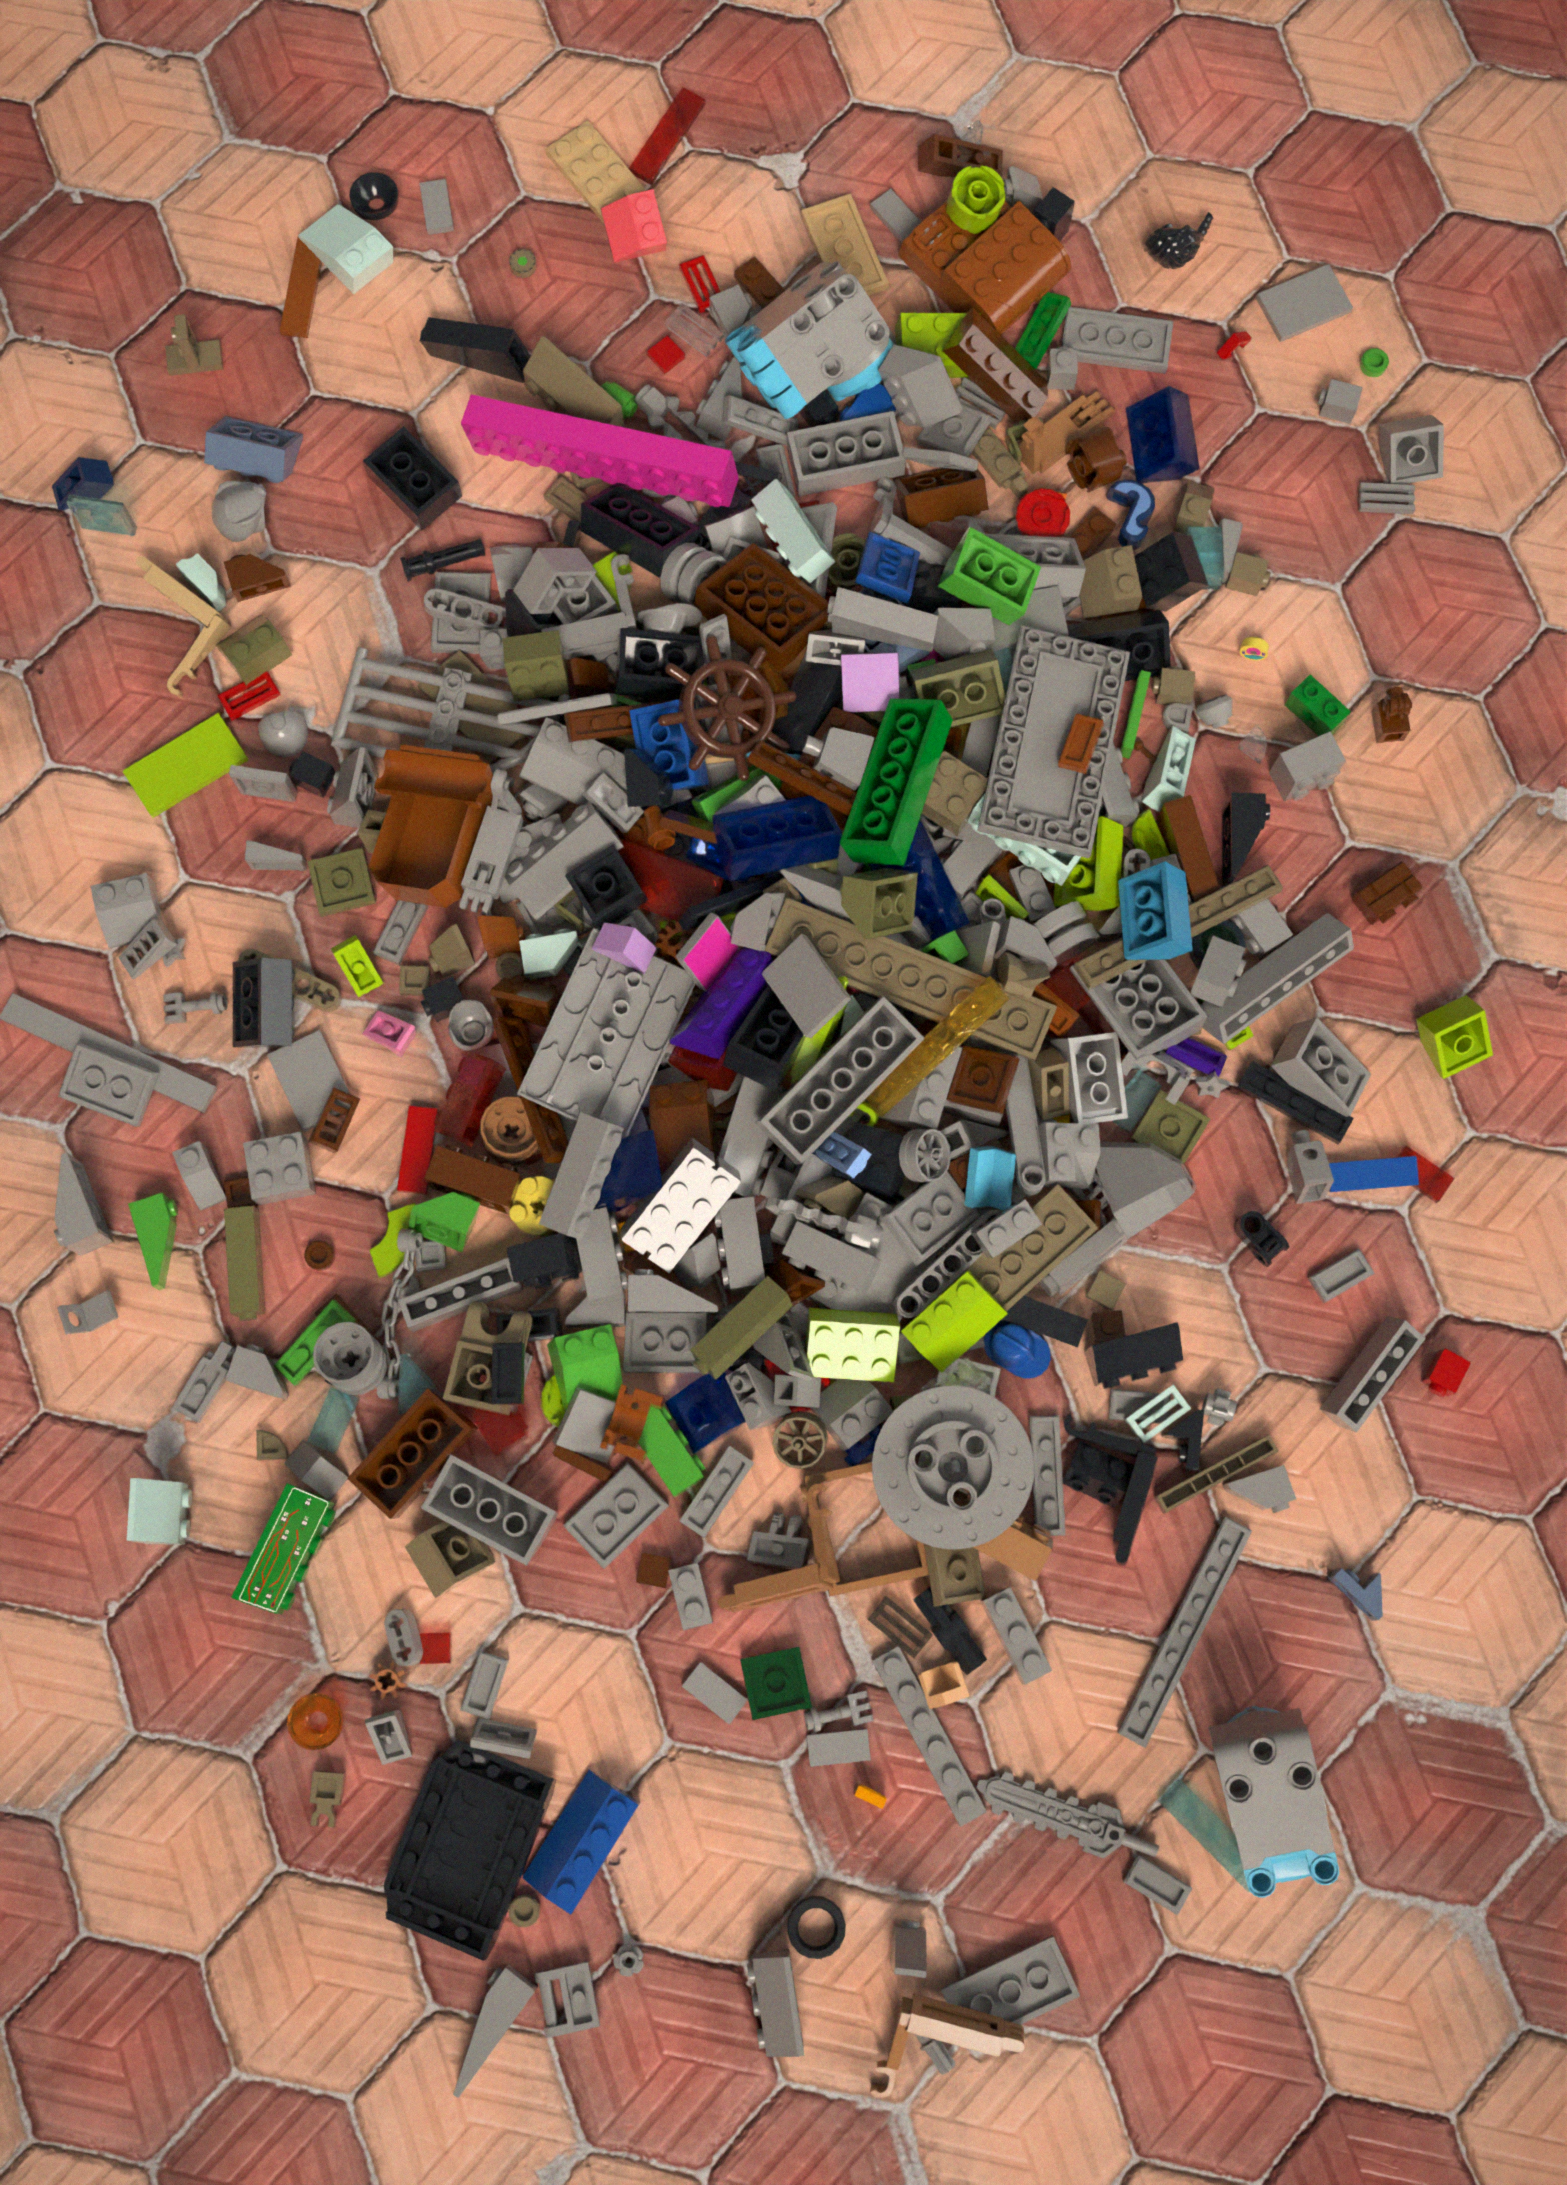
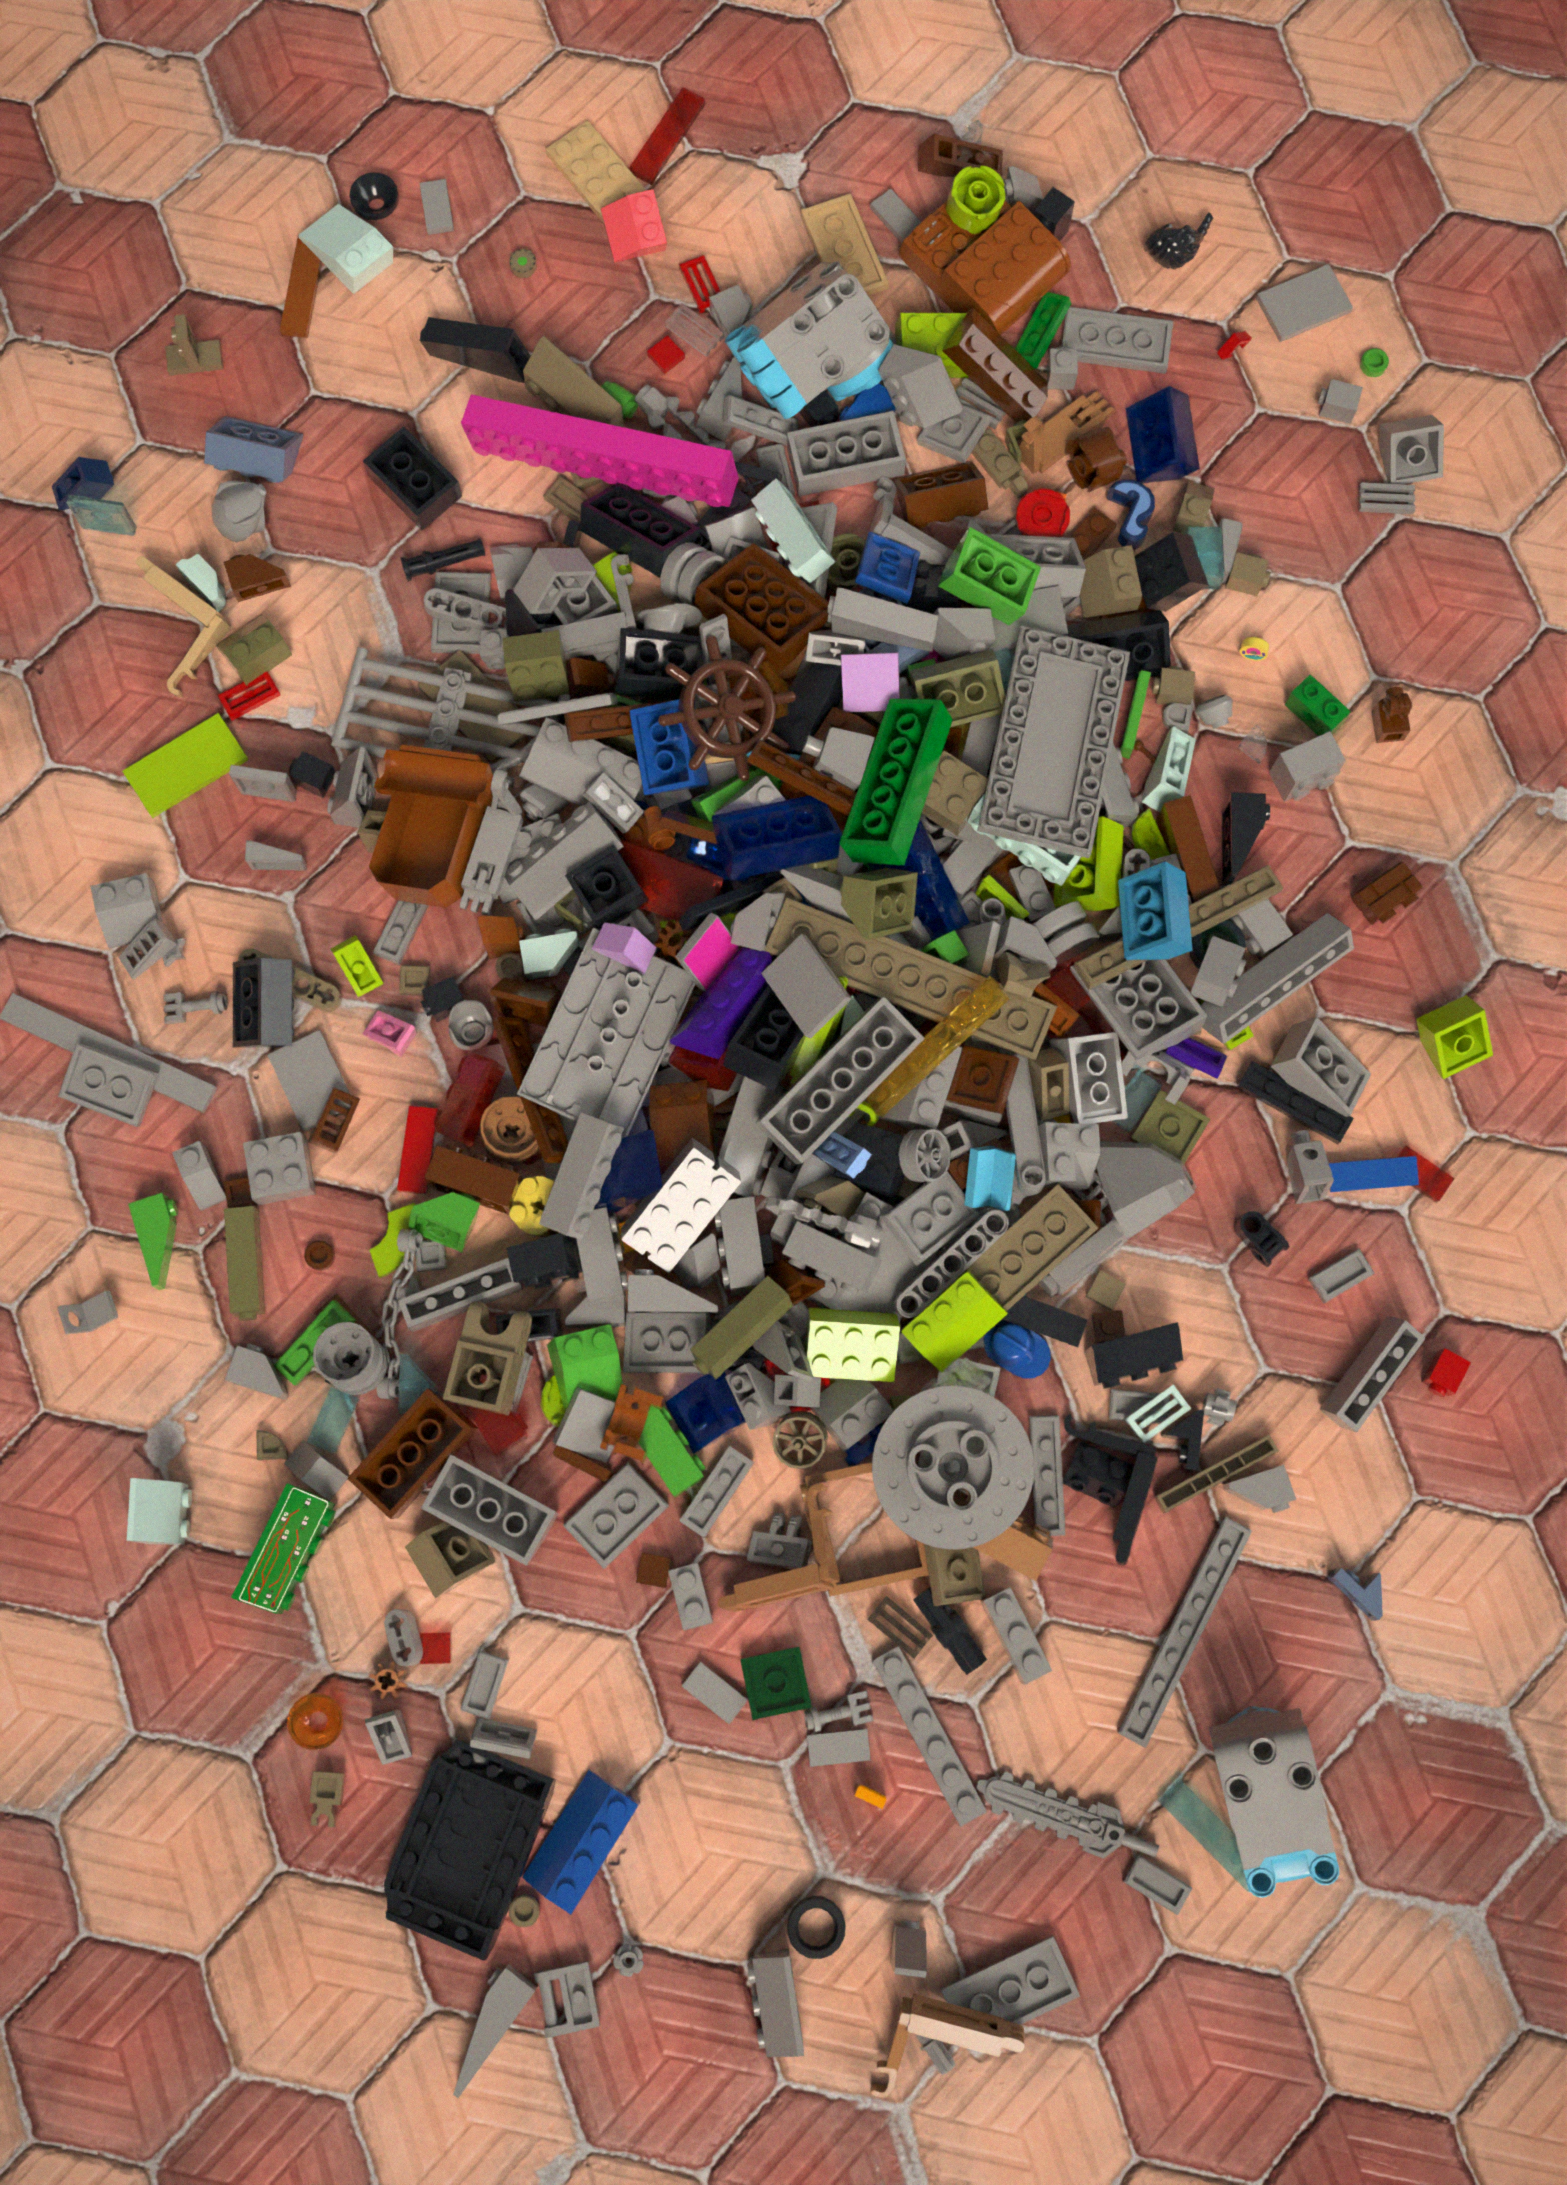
(77, 1210): light grey slope -> none
(205, 1383): light grey hinge -> none
(283, 733): light grey helmet -> none
(341, 882): olive plate -> none
(450, 953): dark tan slope -> none
(508, 1373): black tile -> none
(645, 781): black slope -> none
(758, 282): reddish brown plate -> none
(940, 459): light grey tile -> none
(943, 1685): light nougat panel -> none
(1006, 1228): light grey brick -> none
(1080, 743): dark orange tile -> none
(1211, 1085): light grey piece -> none

